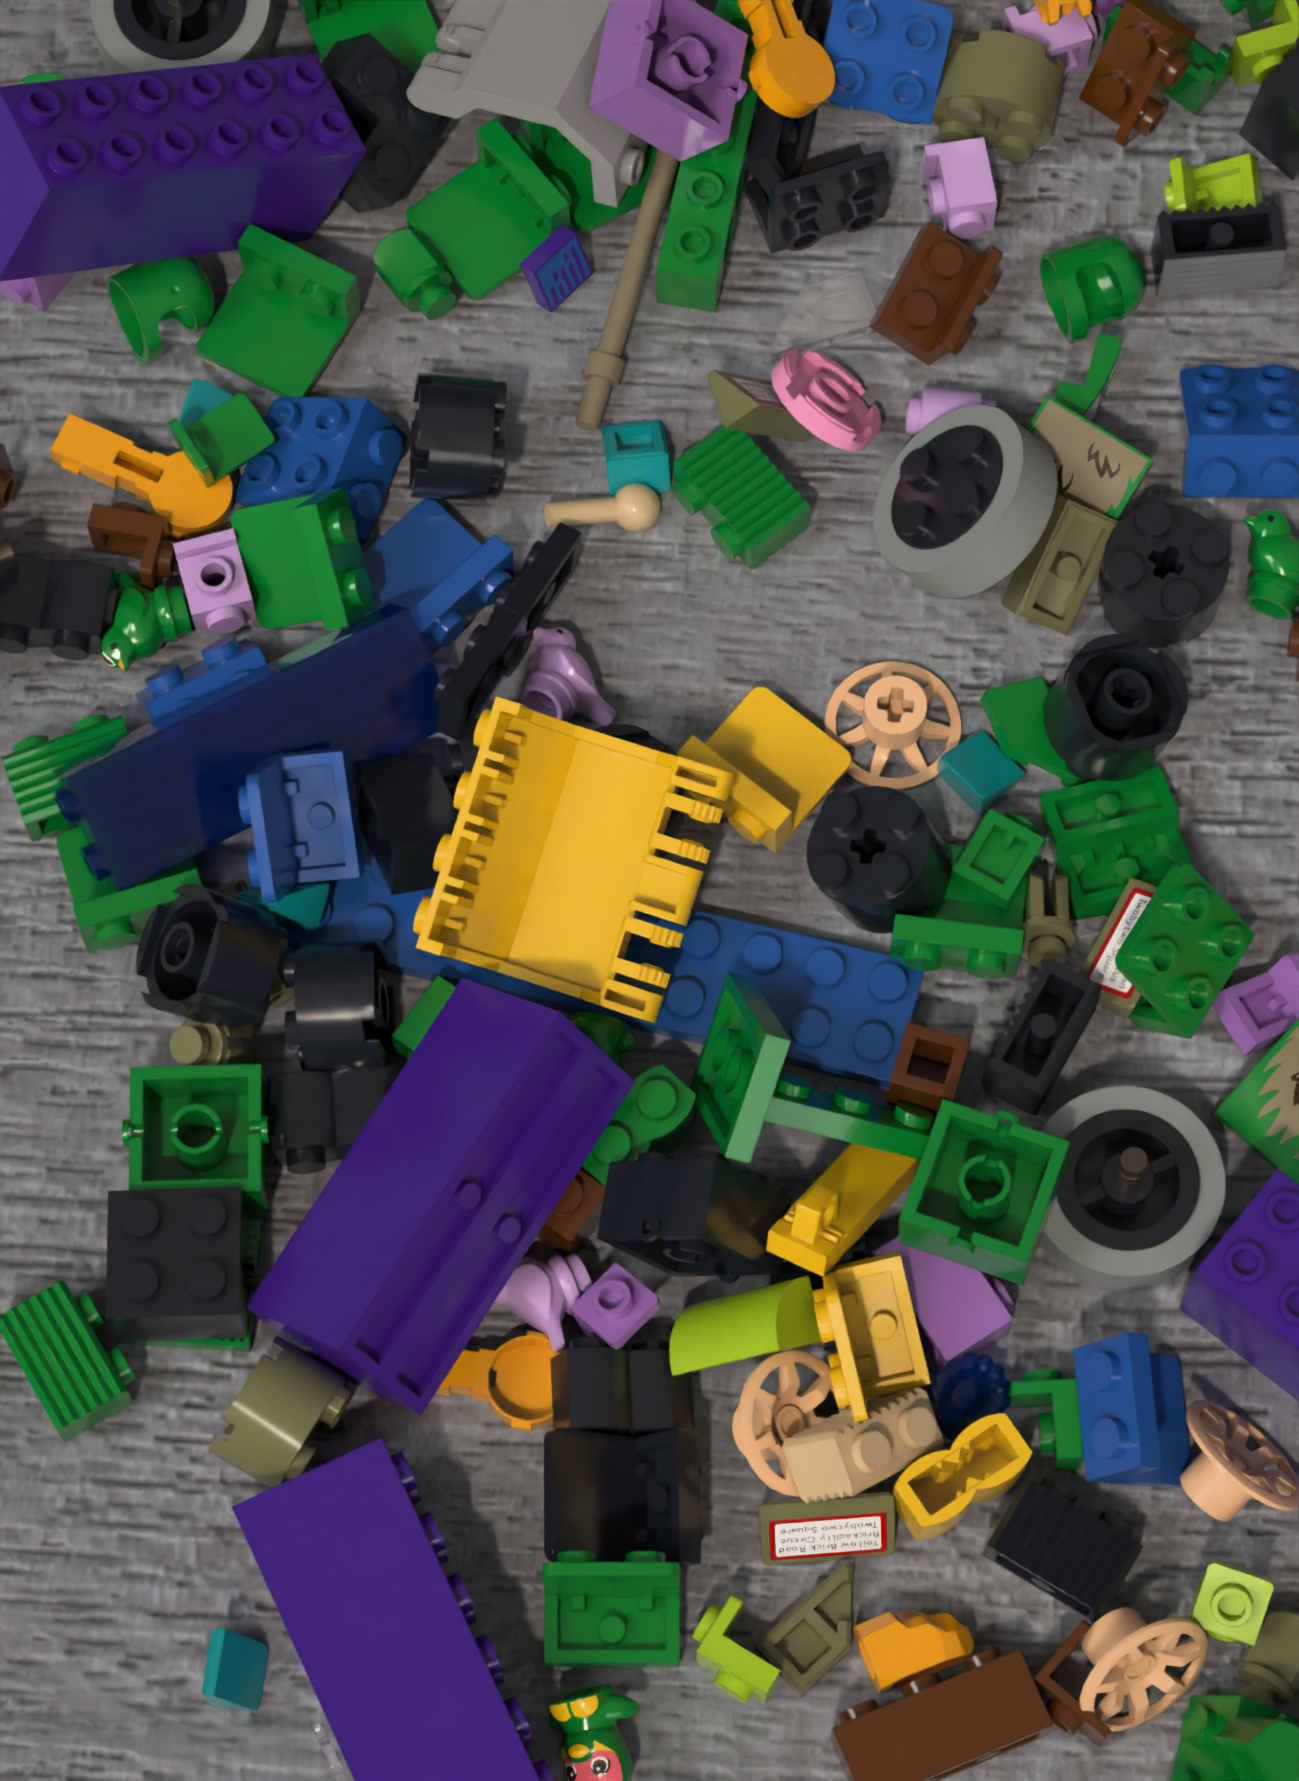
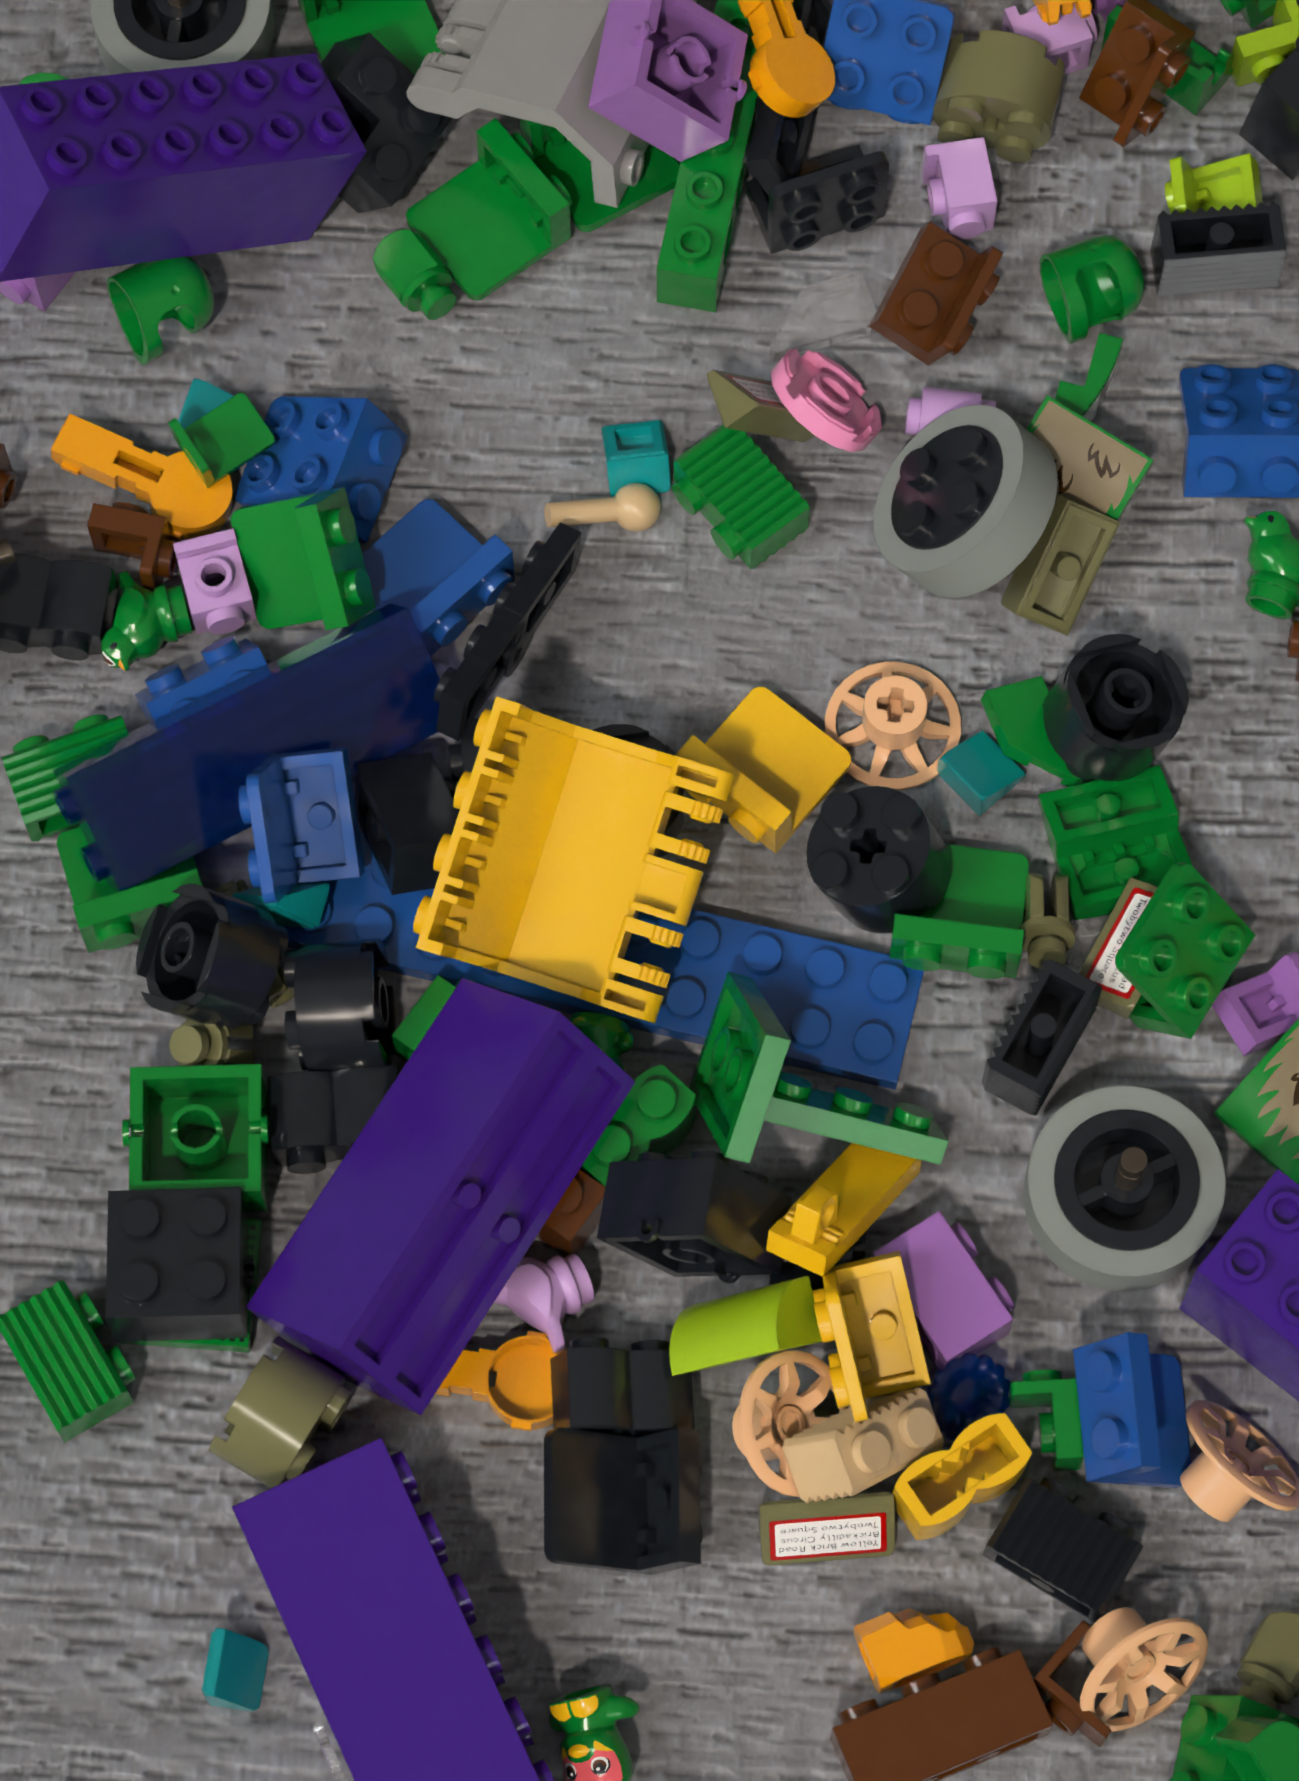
(281, 316): green bracket -> none
(457, 437): black brick -> none
(556, 268): dark purple tile -> none
(562, 680): lavender animal -> none
(604, 365): dark tan bar -> none
(611, 1611): green bracket -> none
(615, 1307): medium lavender bracket -> none
(737, 1669): lime bracket -> none
(812, 1634): olive tile -> none
(927, 1068): reddish brown brick -> none
(983, 1191): green brick -> none
(999, 857): green bracket -> none
(1171, 544): black brick -> none
(1231, 1602): lime bracket -> none

